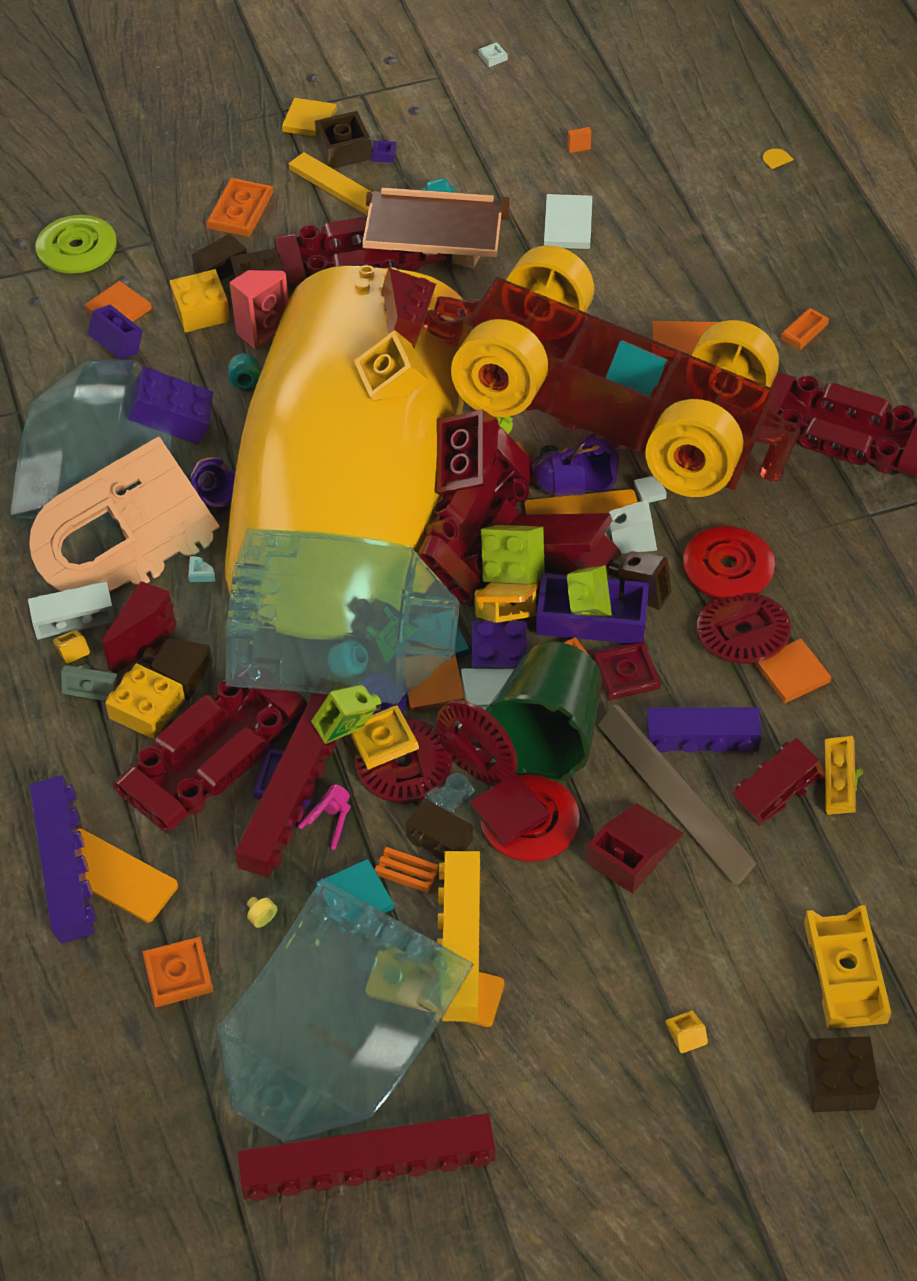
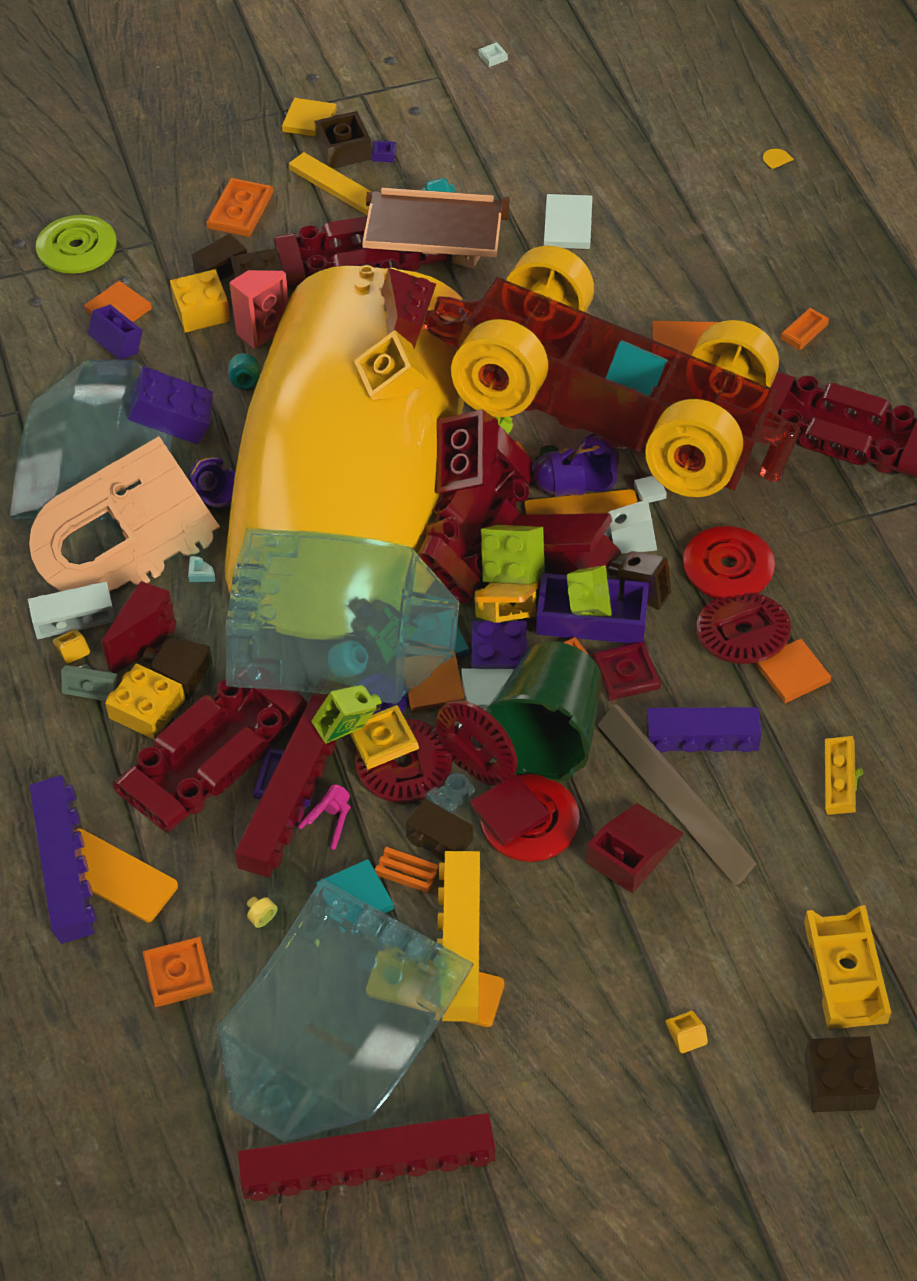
(579, 140): orange tile -> none
(778, 781): dark red wedge -> none

